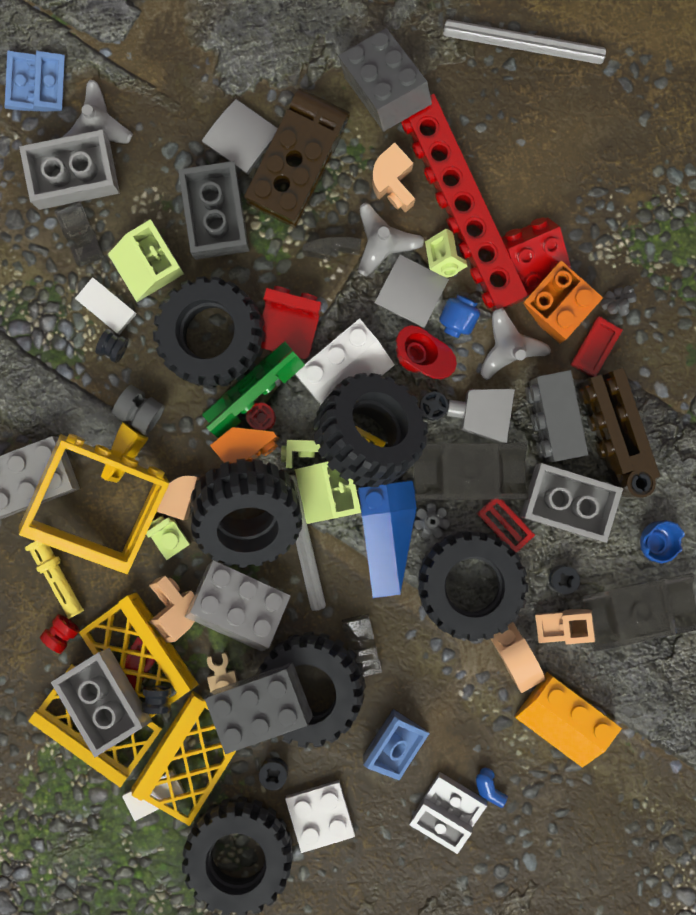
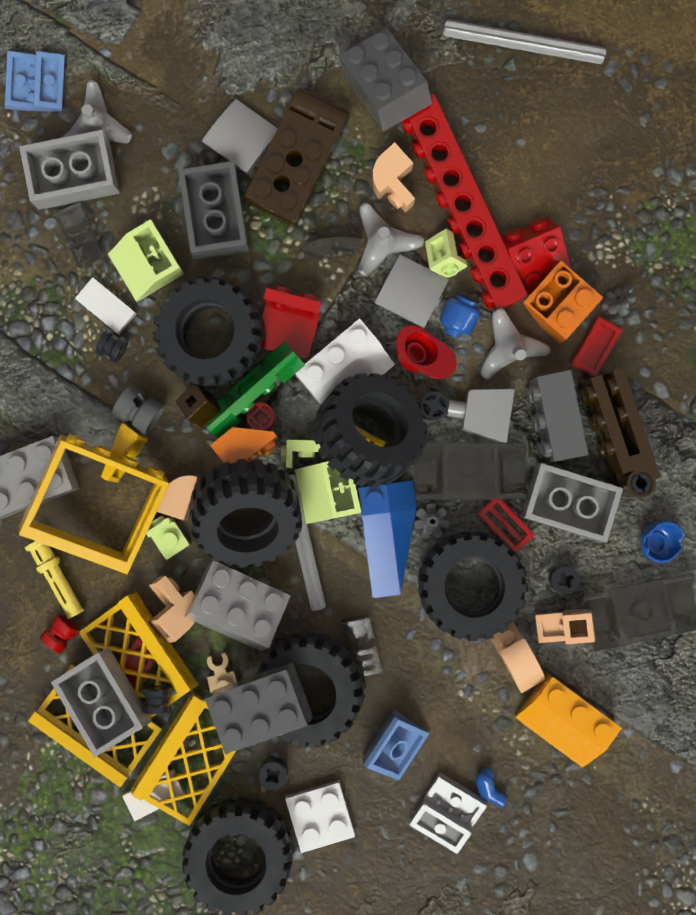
(198, 405): none -> dark brown piece

